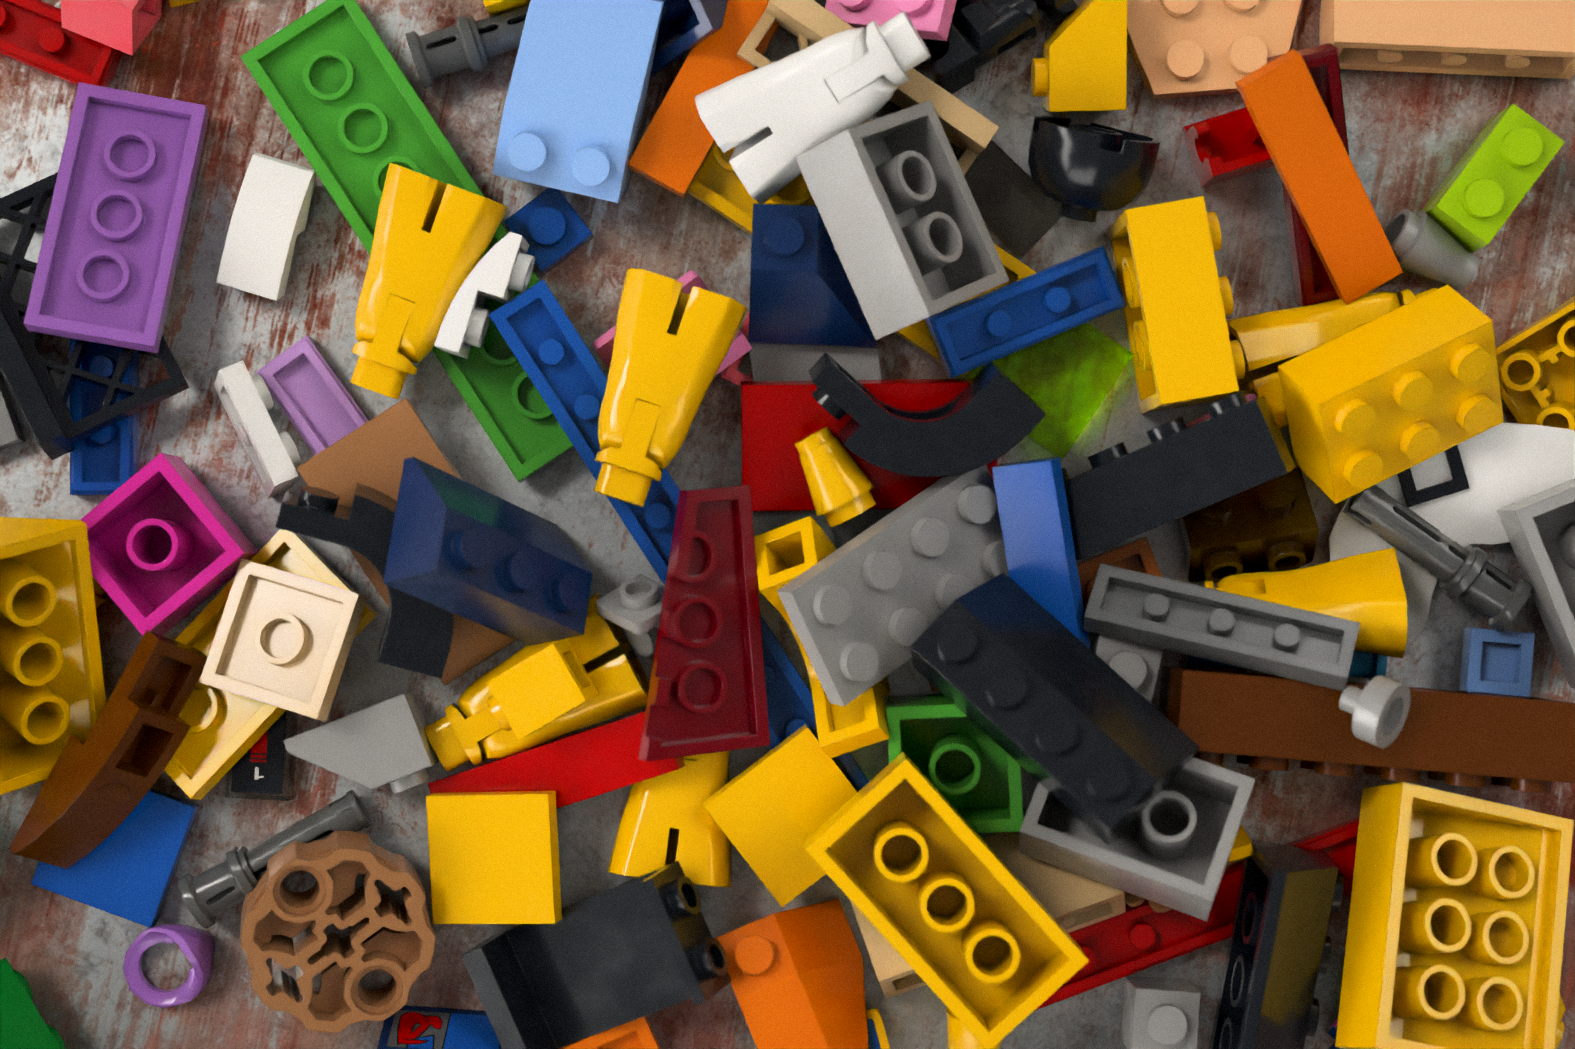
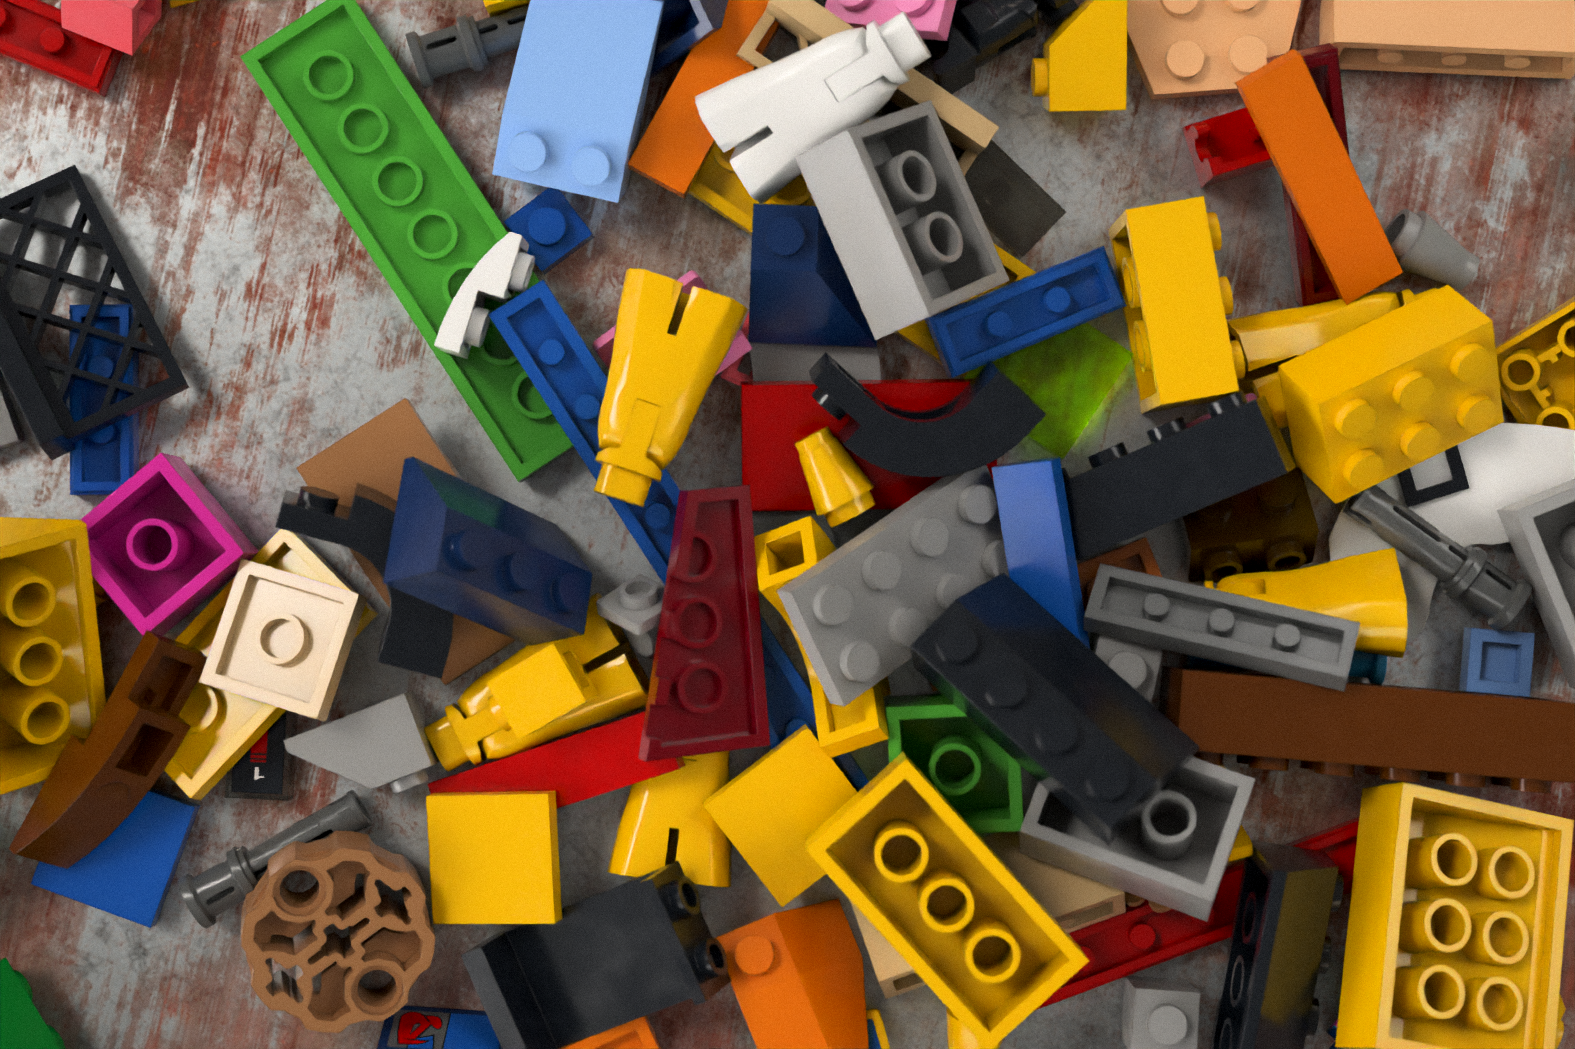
(117, 218): medium lavender plate -> none
(194, 943): medium lavender piece -> none
(247, 405): white plate -> none
(265, 226): white slope -> none
(312, 395): lavender tile -> none
(419, 258): yellow piece -> none
(1089, 165): black cylinder -> none
(1377, 710): light grey tile -> none
(1492, 177): lime brick -> none

